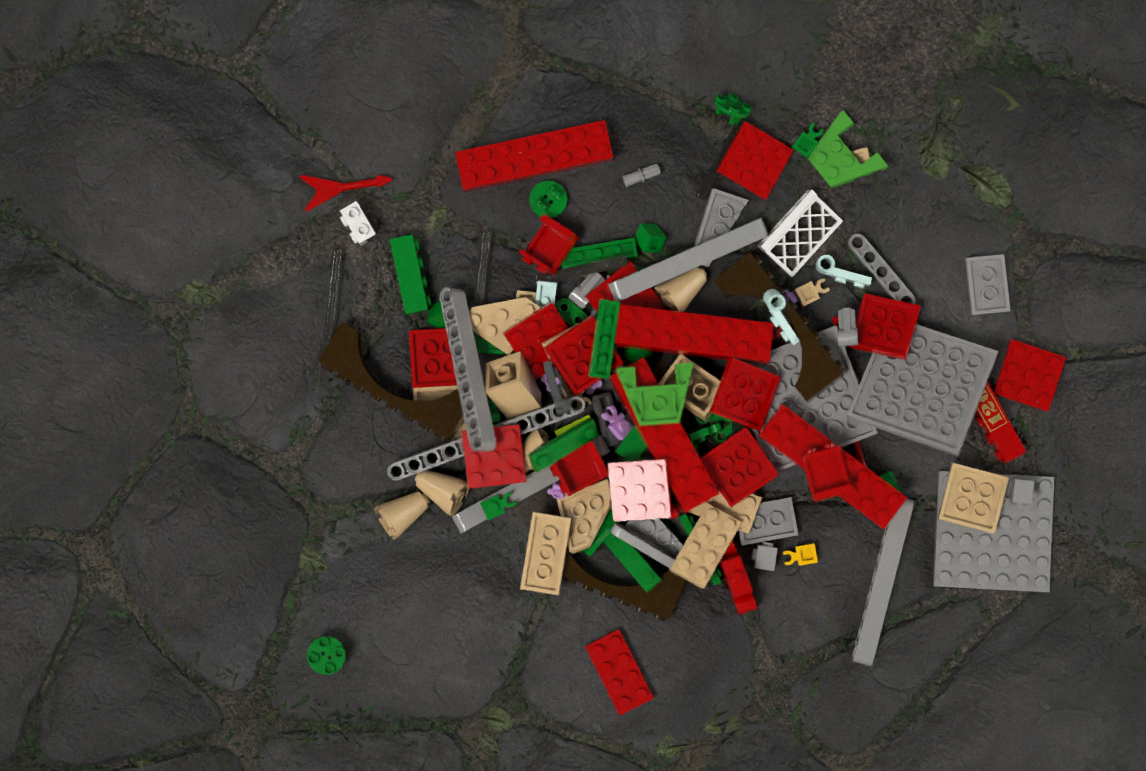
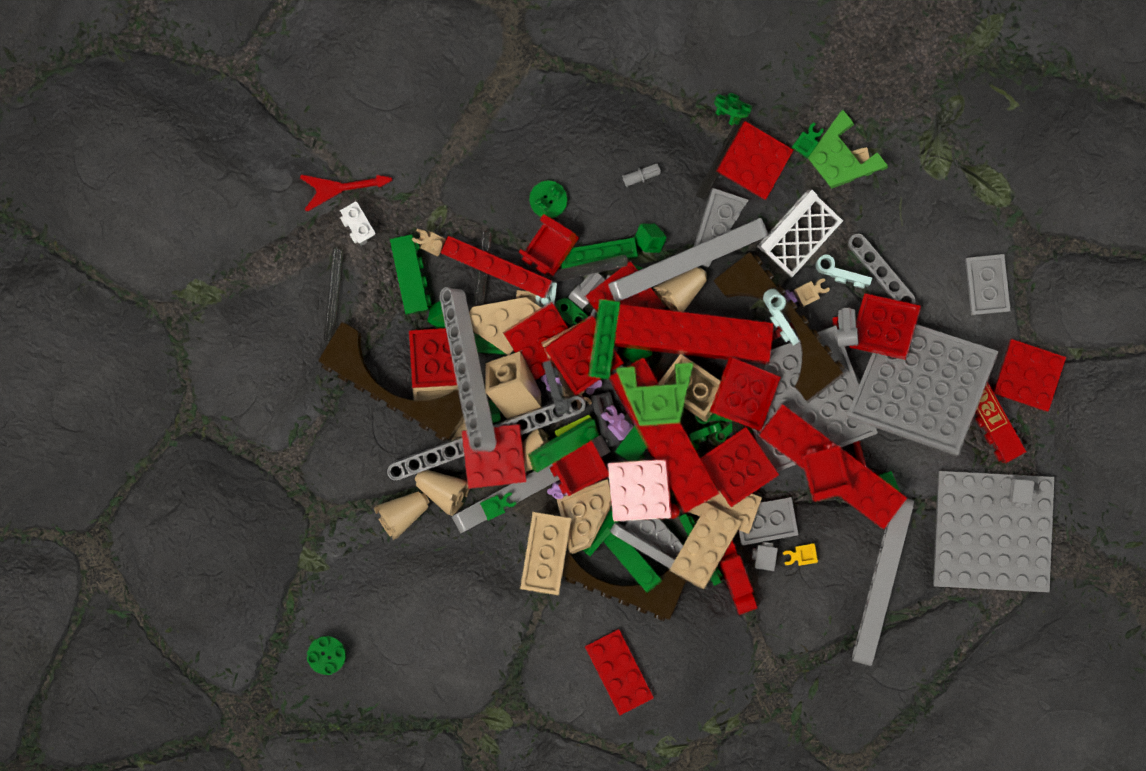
(430, 242): none -> tan plate
(496, 267): none -> red plate
(534, 156): red brick -> none
(973, 498): tan plate -> none

